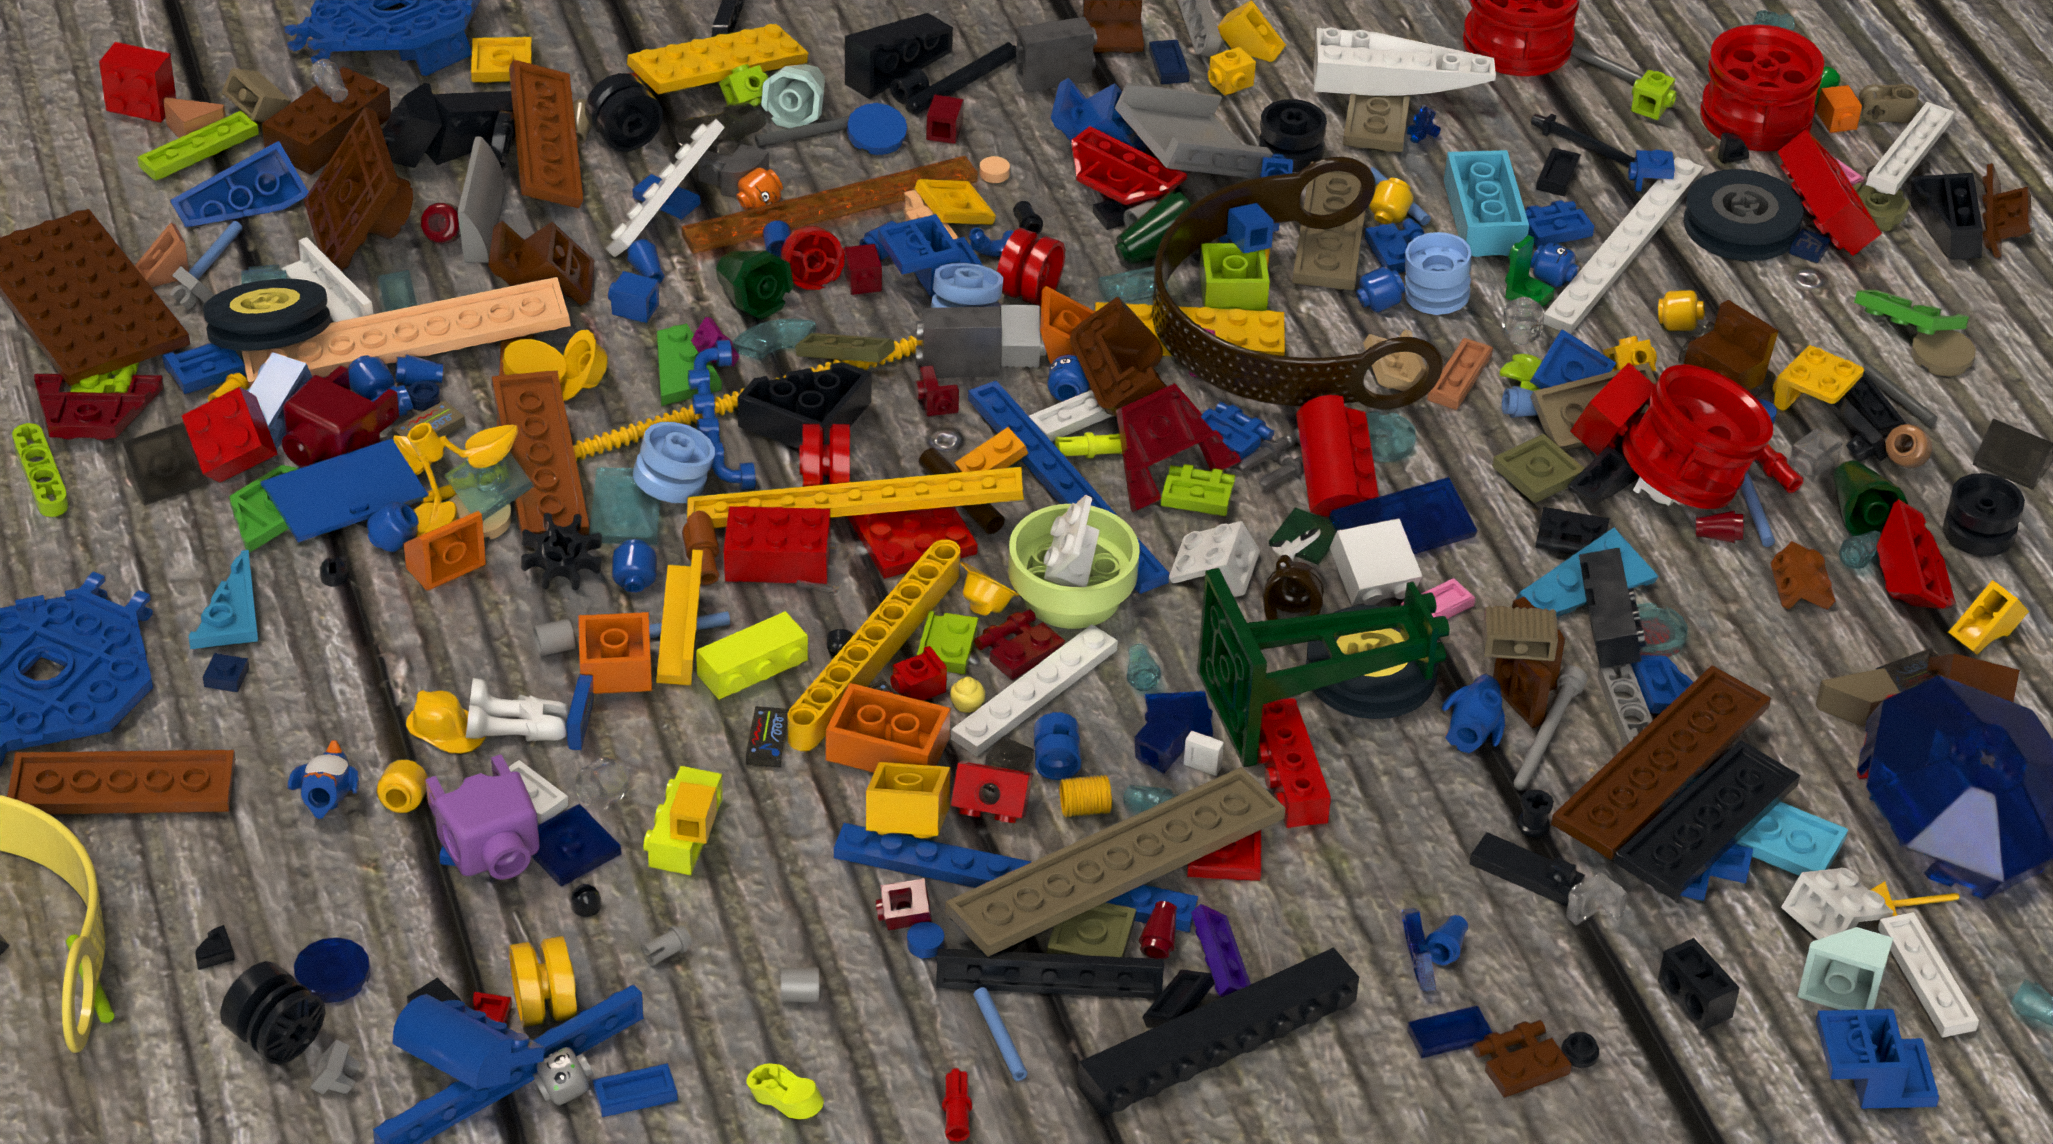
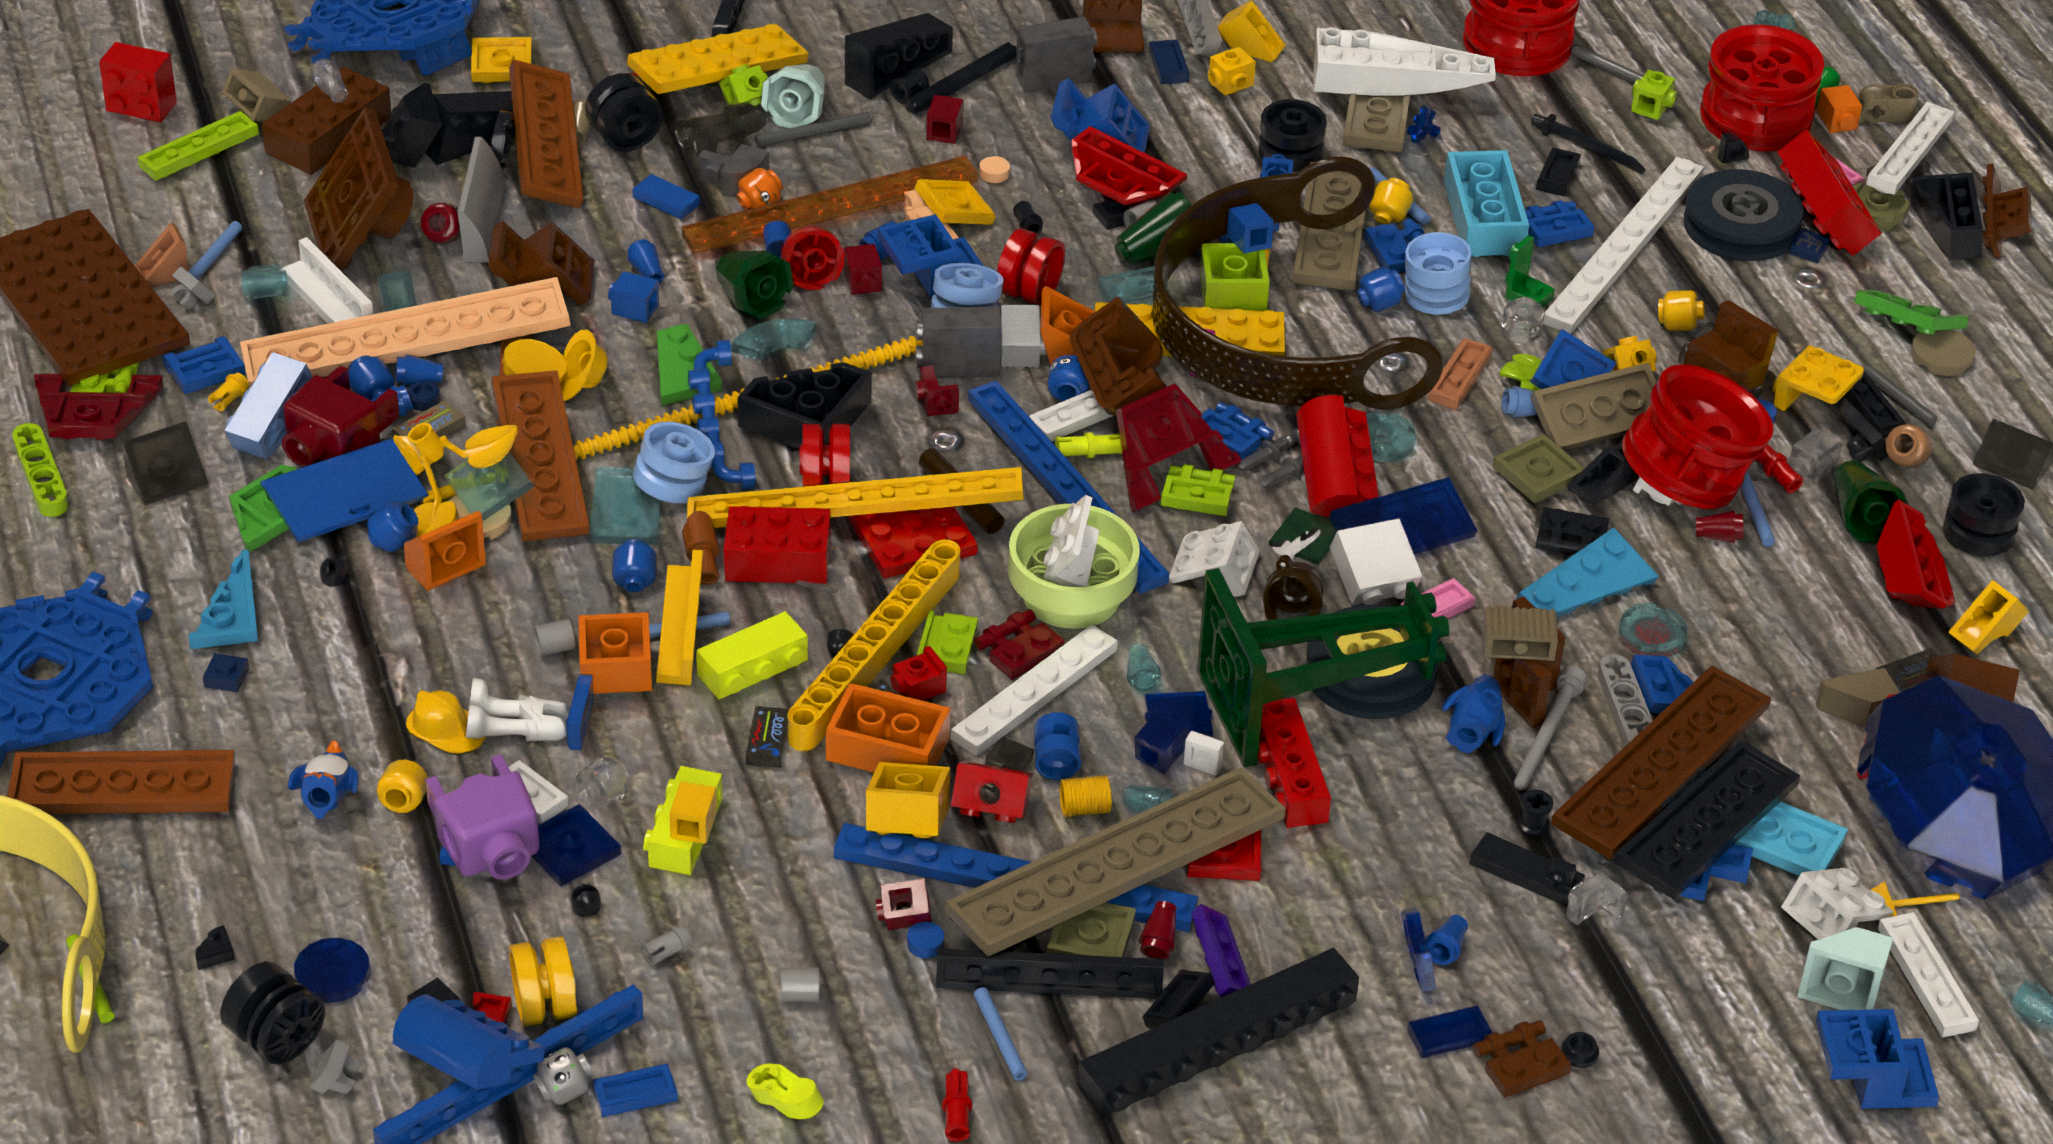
(188, 116): nougat slope -> none
(229, 434): red brick -> none
(249, 188): blue wedge -> none
(266, 314): black wheel -> none
(561, 551): black gear -> none
(658, 194): white plate -> none
(707, 335): magenta bracket -> none
(845, 347): olive tile -> none
(877, 128): blue tile -> none
(967, 694): light yellow plate -> none
(983, 245): blue piece -> none
(984, 592): yellow piece -> none
(995, 453): light orange plate -> none
(1187, 132): light grey panel -> none
(1397, 369): tan bracket -> none
(1554, 264): blue head -> none
(1611, 608): black wedge -> none
(1613, 409): red container -> none
(1651, 164): blue bracket -> none
(1698, 984): black brick -> none
(1803, 575): dark orange bracket -> none
(1859, 550): clear light blue cone -> none

